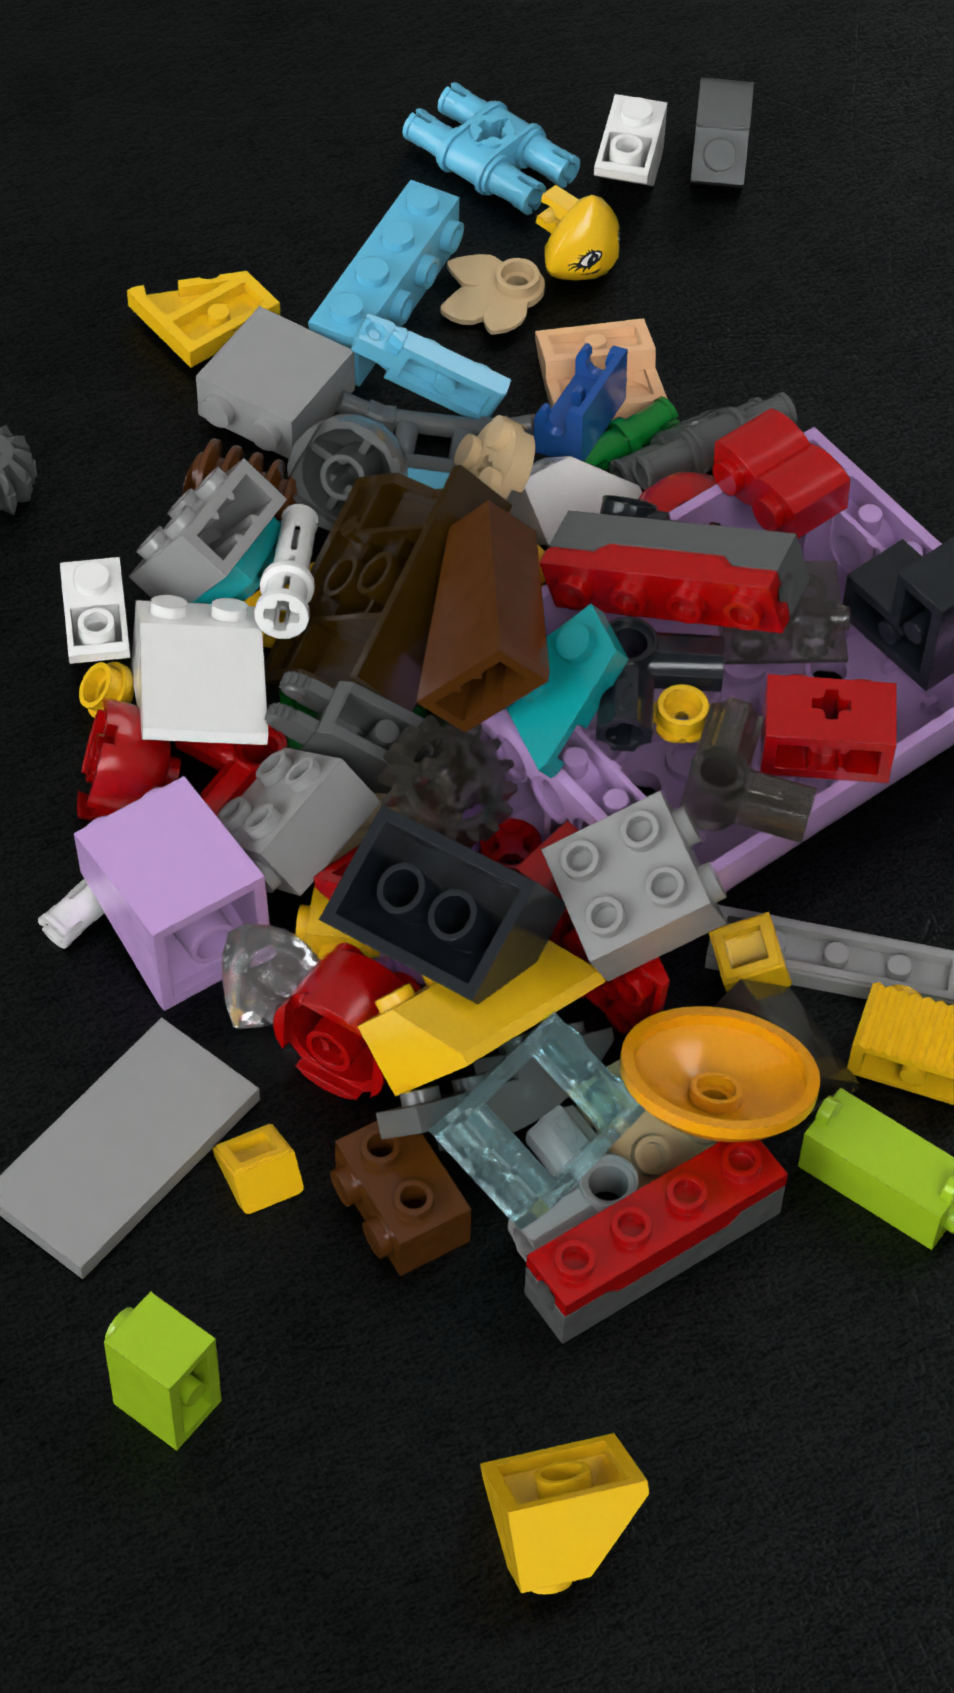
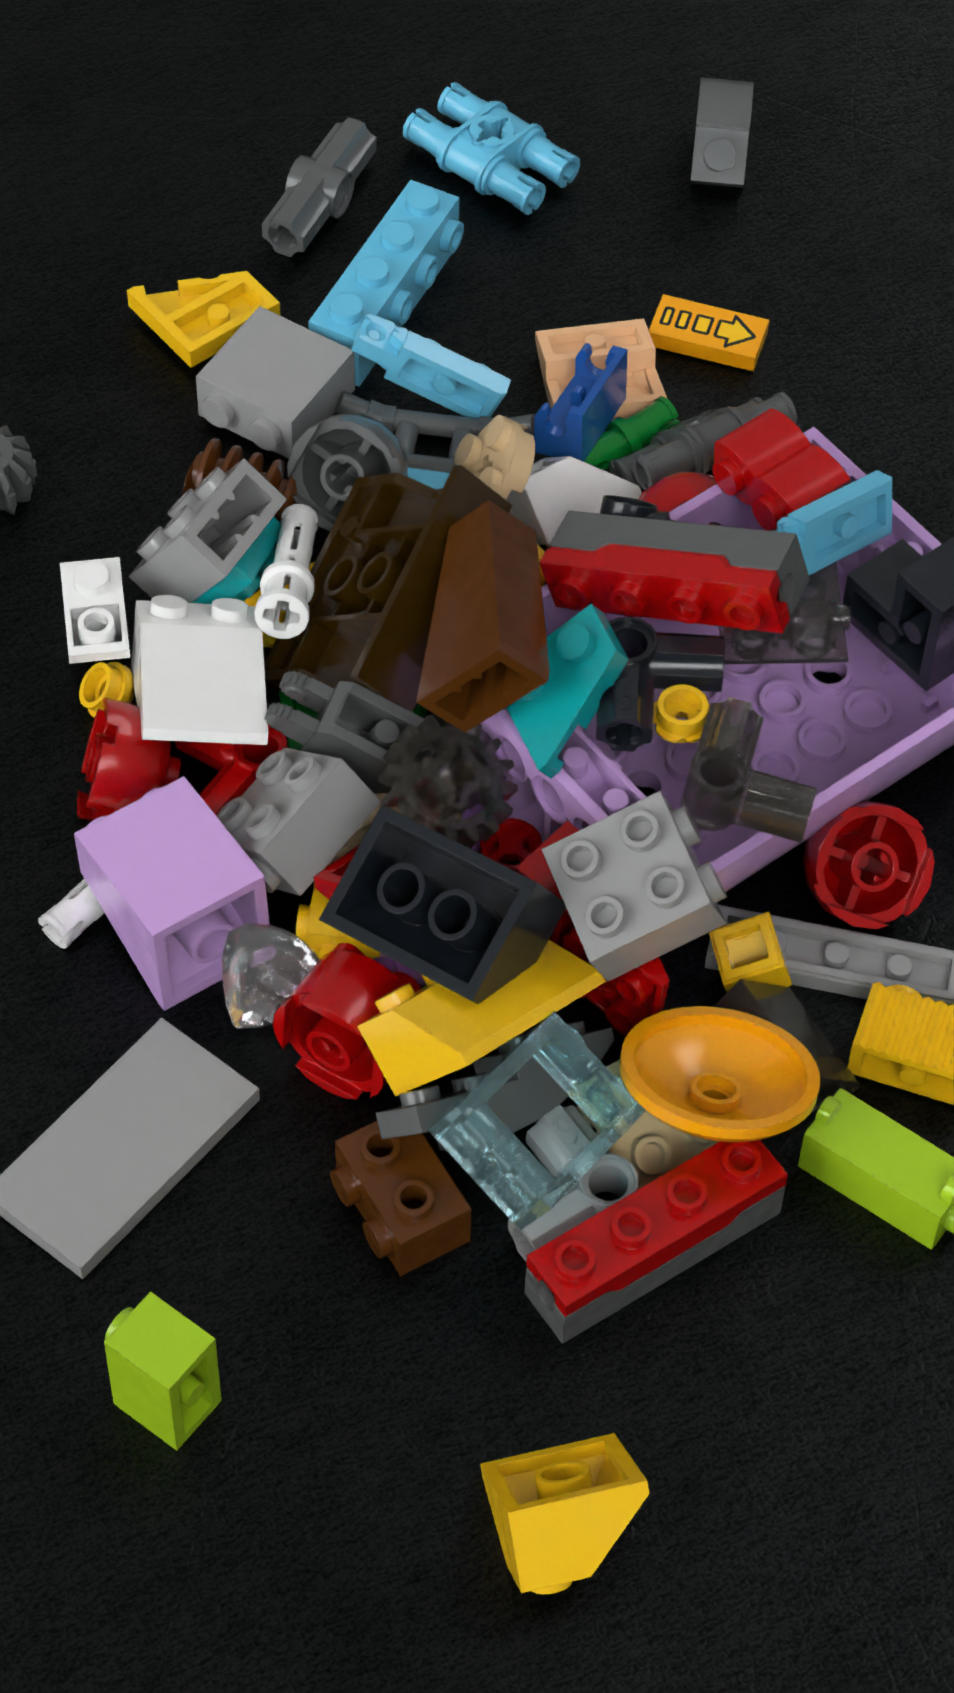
(259, 1168): yellow slope -> none
(319, 187): none -> dark grey piece
(493, 291): tan plate -> none
(582, 235): yellow piece -> none
(632, 140): white slope -> none
(708, 332): none -> light orange tile
(829, 728): red brick -> none
(842, 521): none -> medium azure hinge
(869, 865): none -> red cylinder

